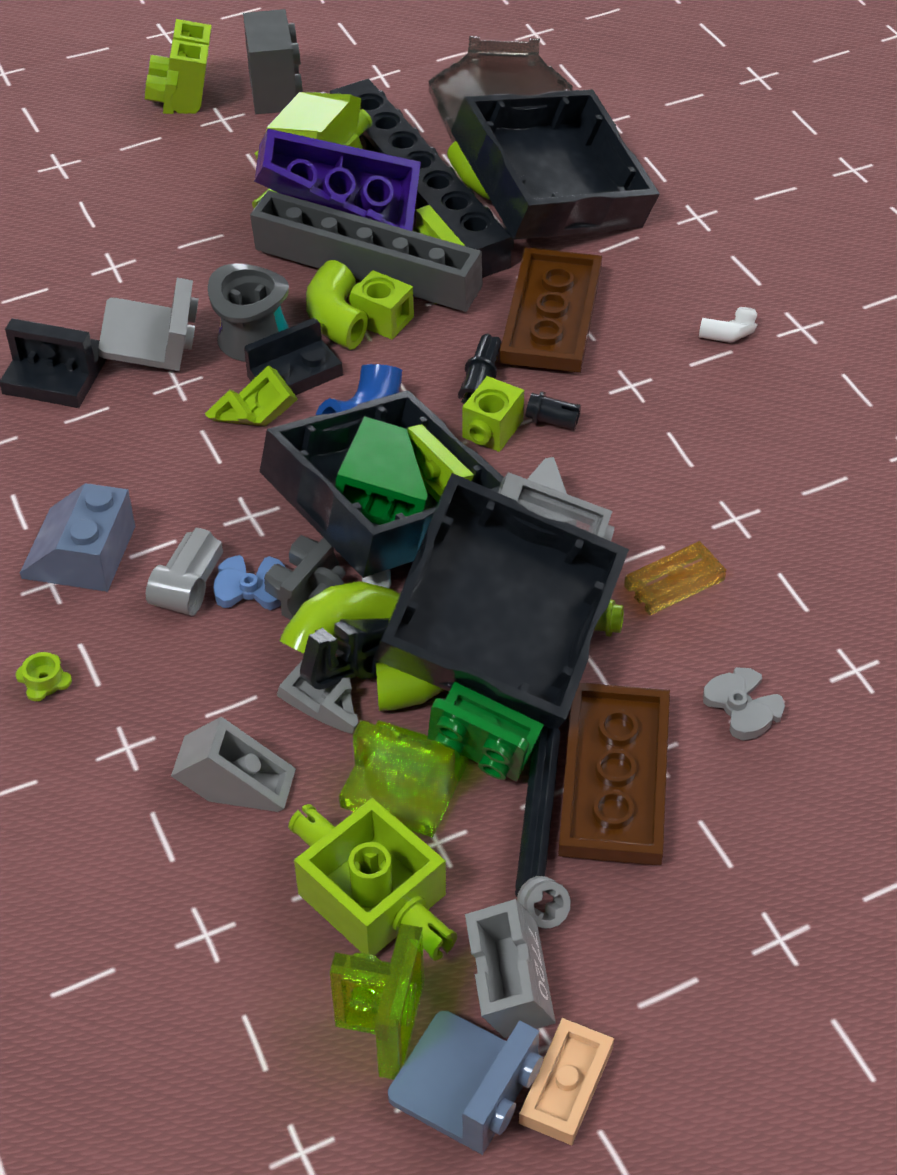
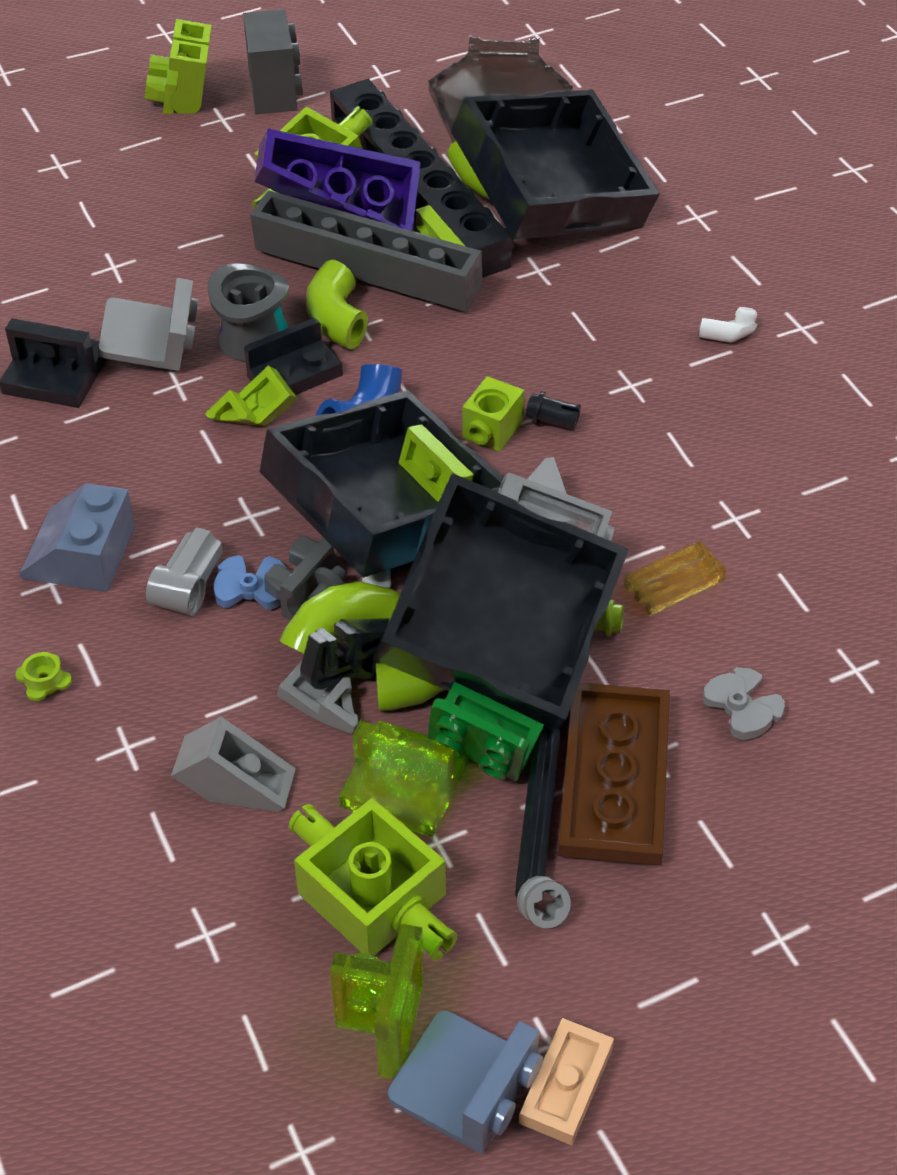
(320, 116): slope -> none
(382, 473): green slope -> none
(385, 301): lime brick -> none
(480, 365): black axle -> none
(509, 967): light grey brick -> none
(551, 310): reddish brown plate -> none

